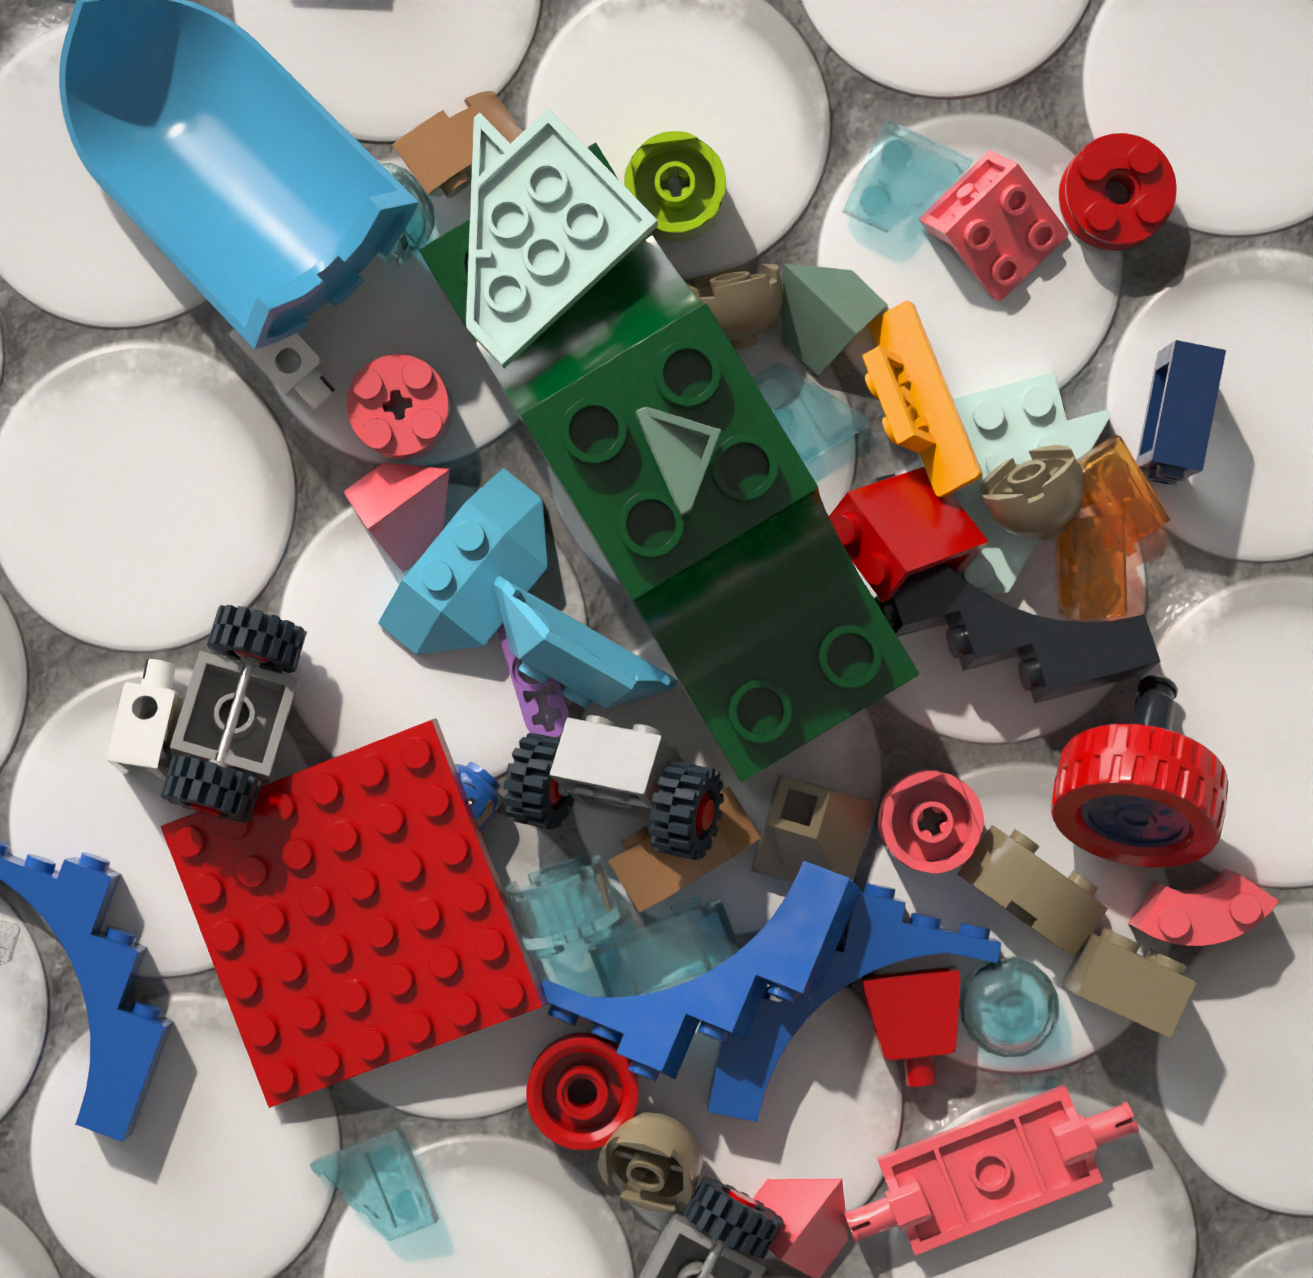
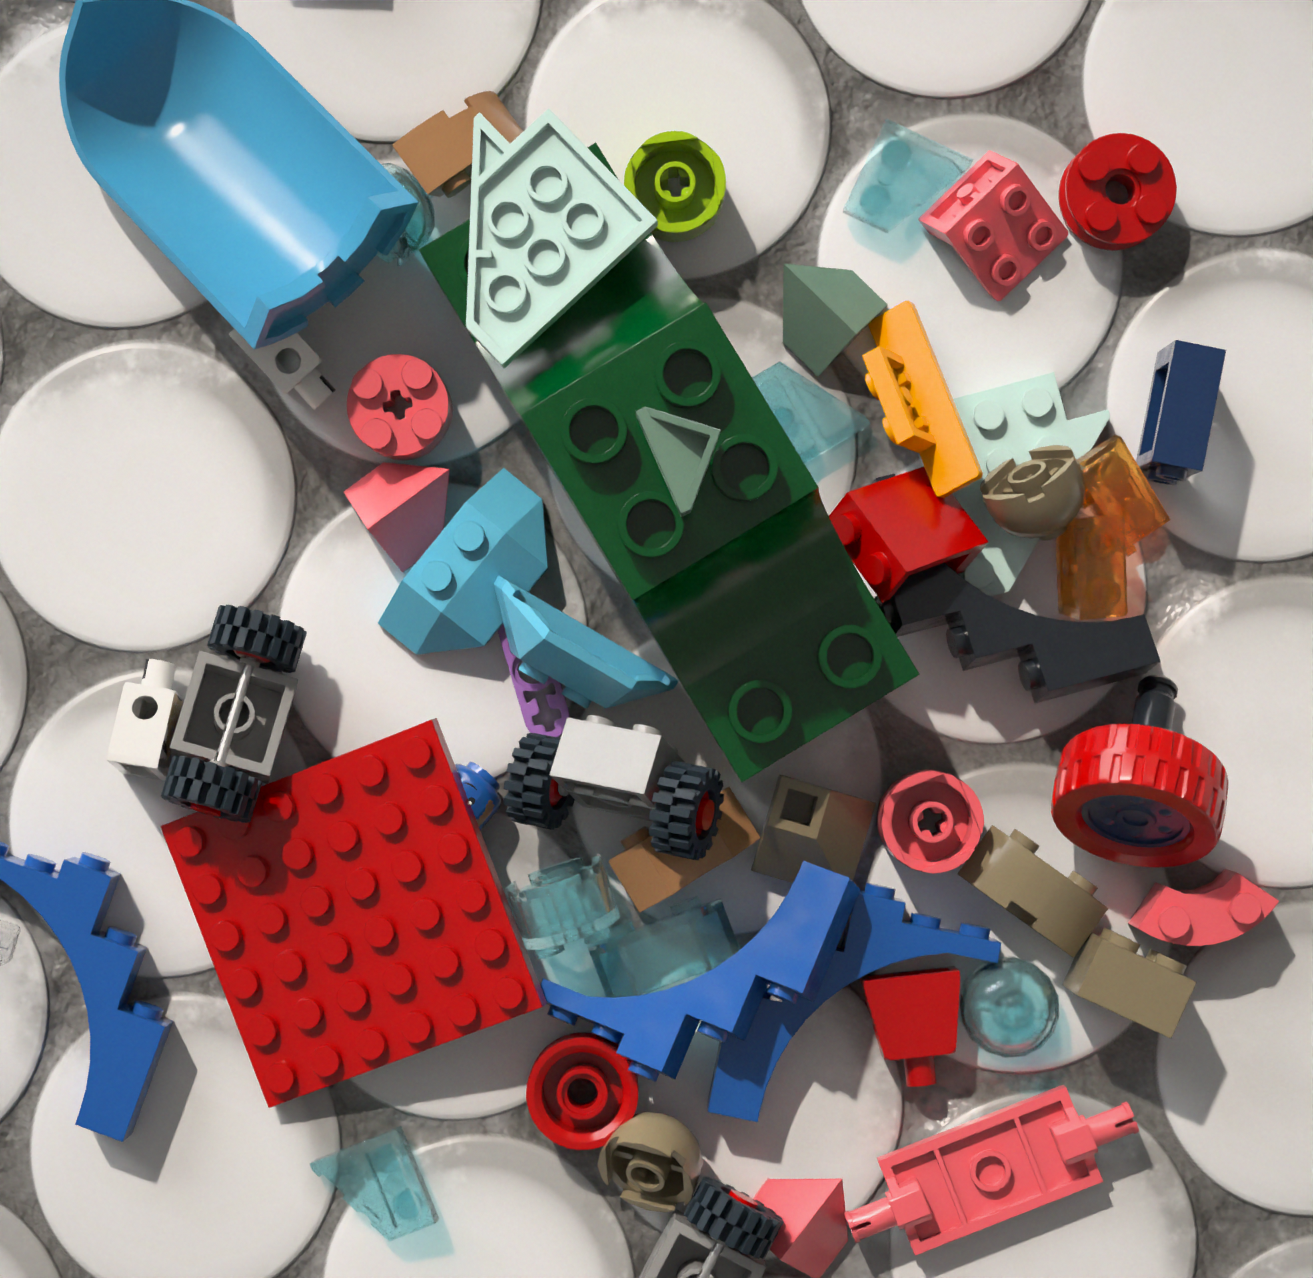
(742, 301): dark tan cylinder -> none

